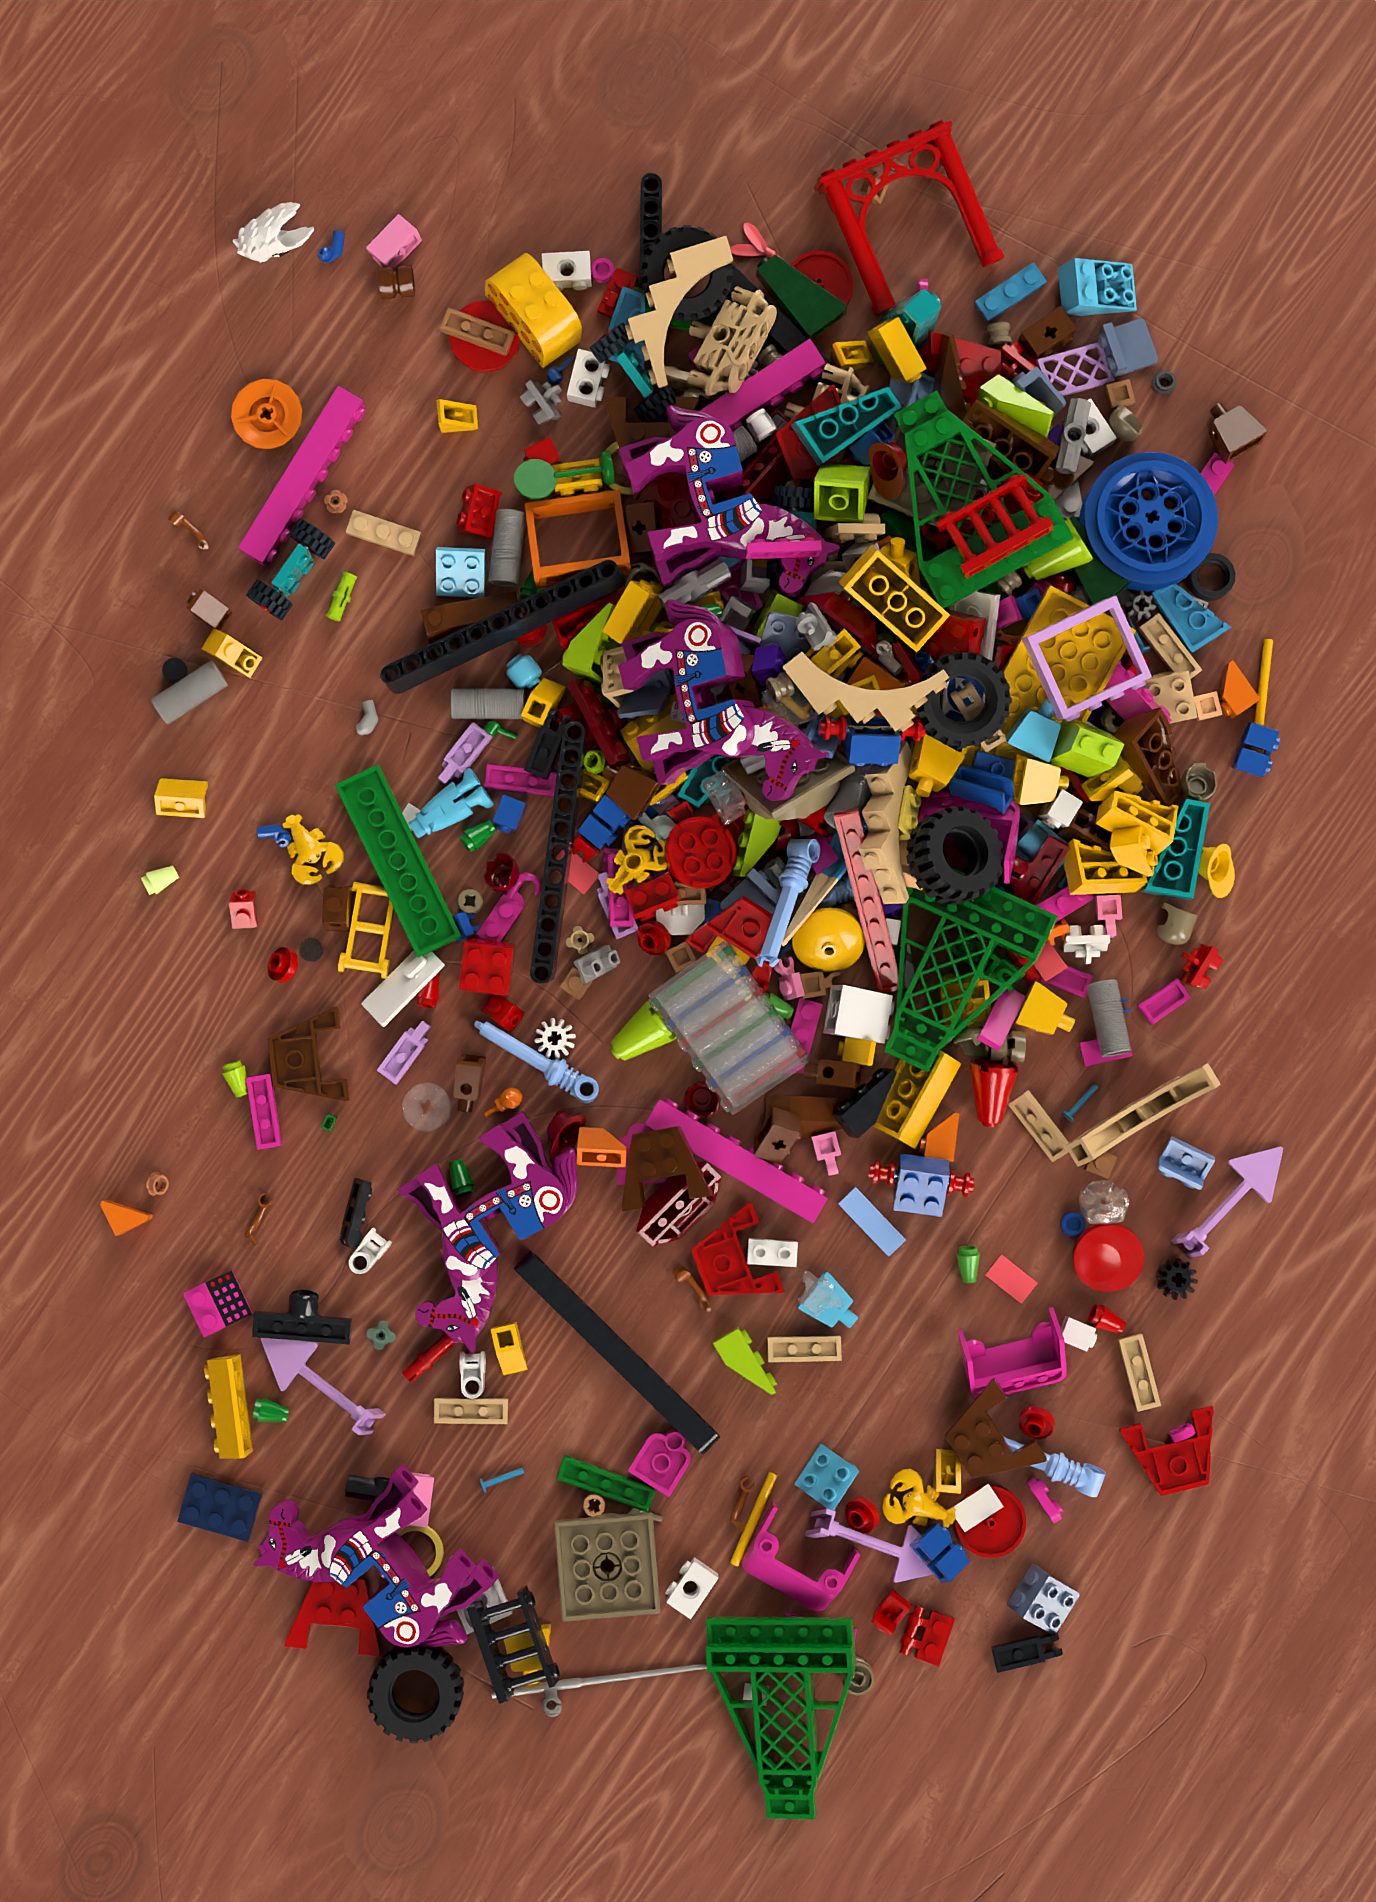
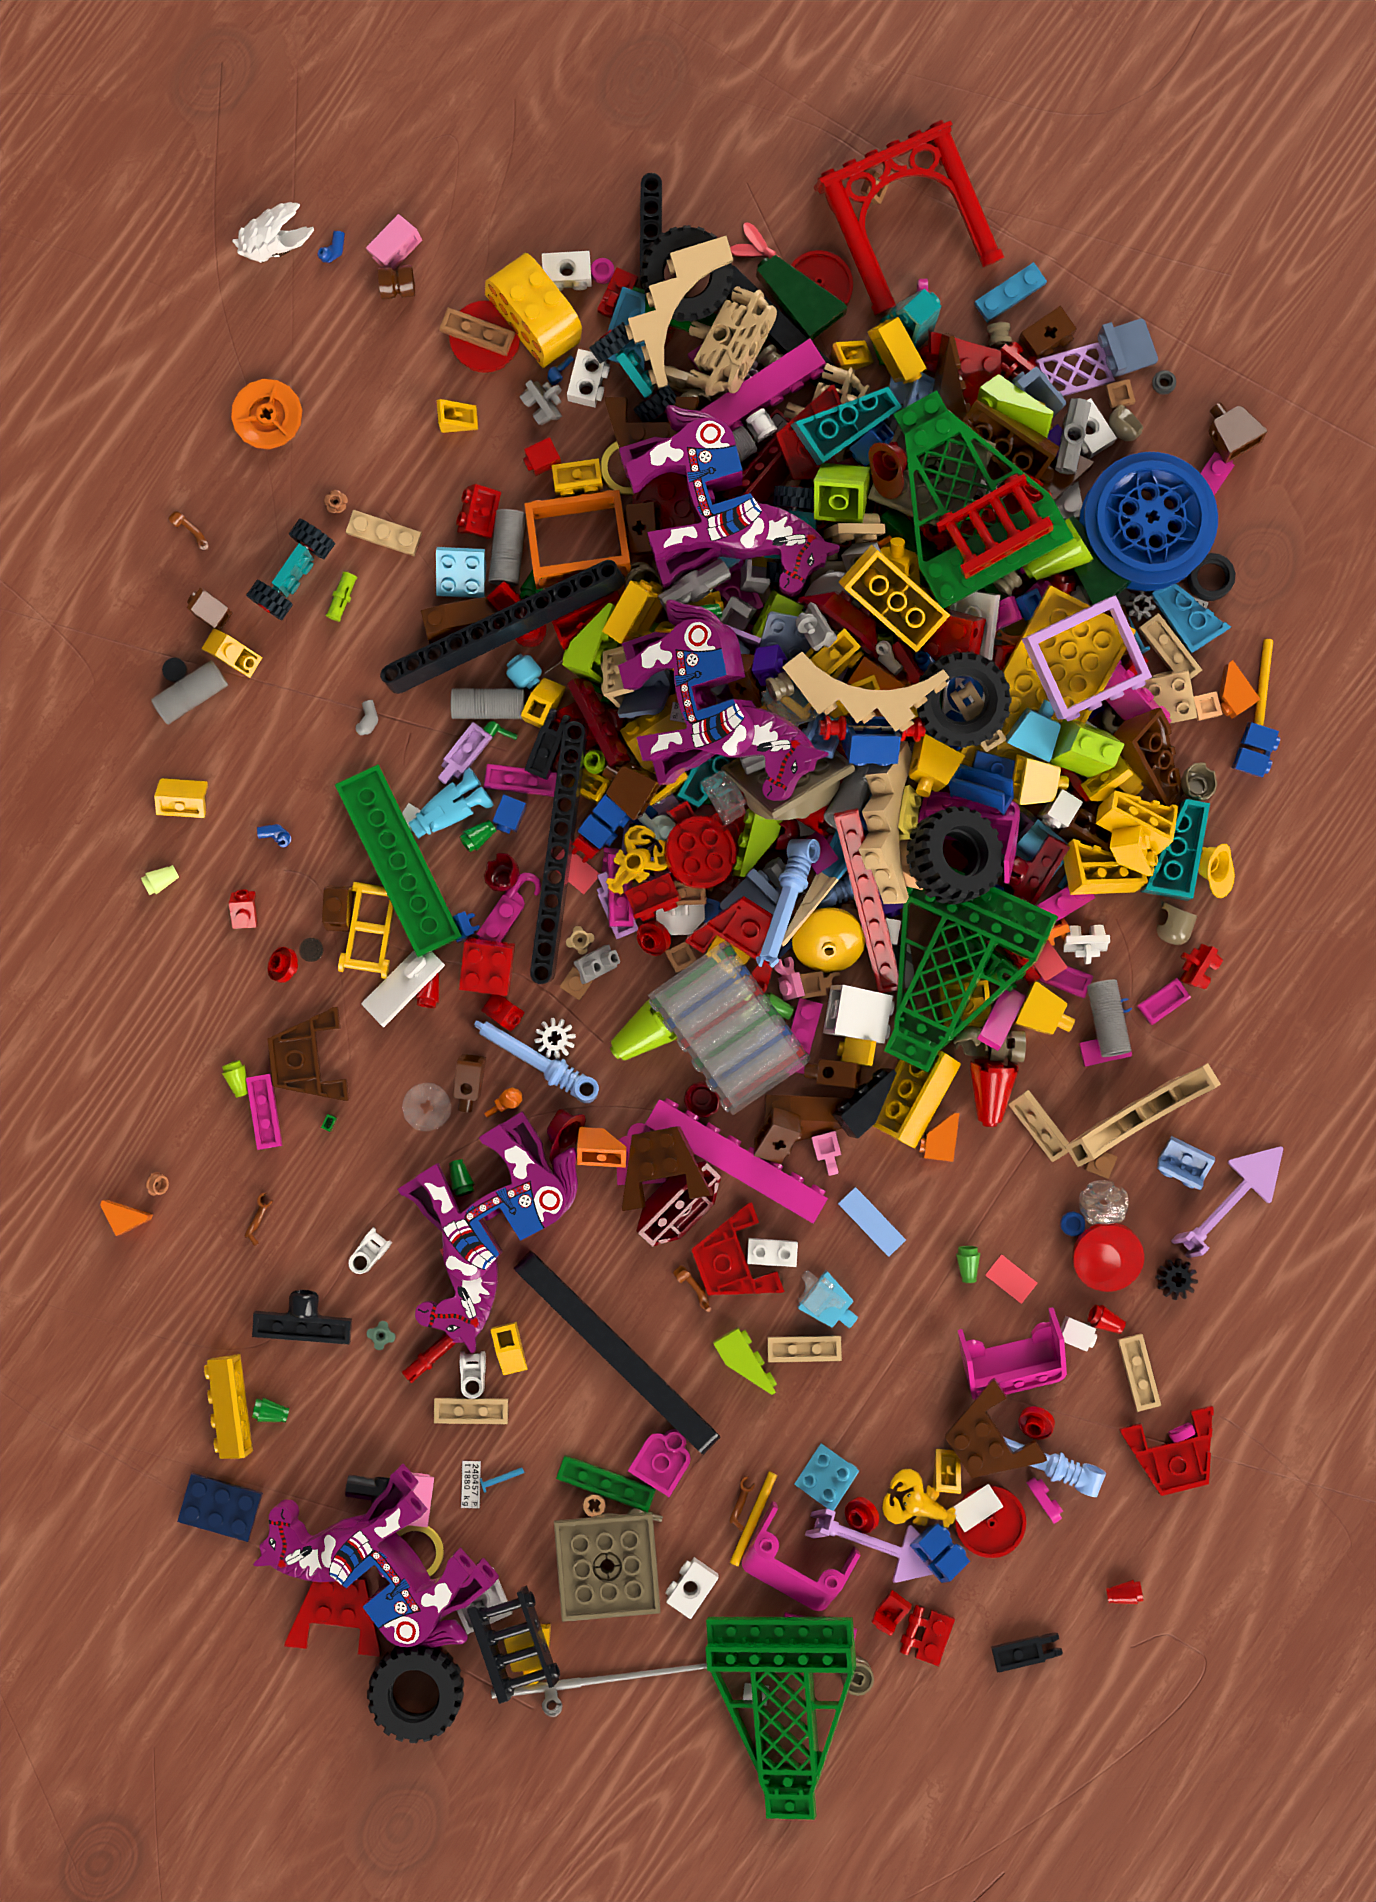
(217, 1303): slope -> none
(290, 1358): lavender piece -> none
(302, 477): dark pink brick -> none
(310, 850): yellow animal -> none
(355, 1212): black hinge -> none
(404, 1053): lavender hinge -> none
(470, 1484): none -> white sticker
(473, 904): dark tan wheel -> none
(503, 596): none -> red tile
(538, 478): green piece -> none
(783, 548): dark pink plate -> none
(921, 1183): brick -> none
(1043, 1599): sand blue bracket -> none
(1078, 1105): dark azure pin -> none
(1096, 287): medium azure slope -> none
(1108, 910): bright pink plate -> none
(1125, 1593): none -> red cone

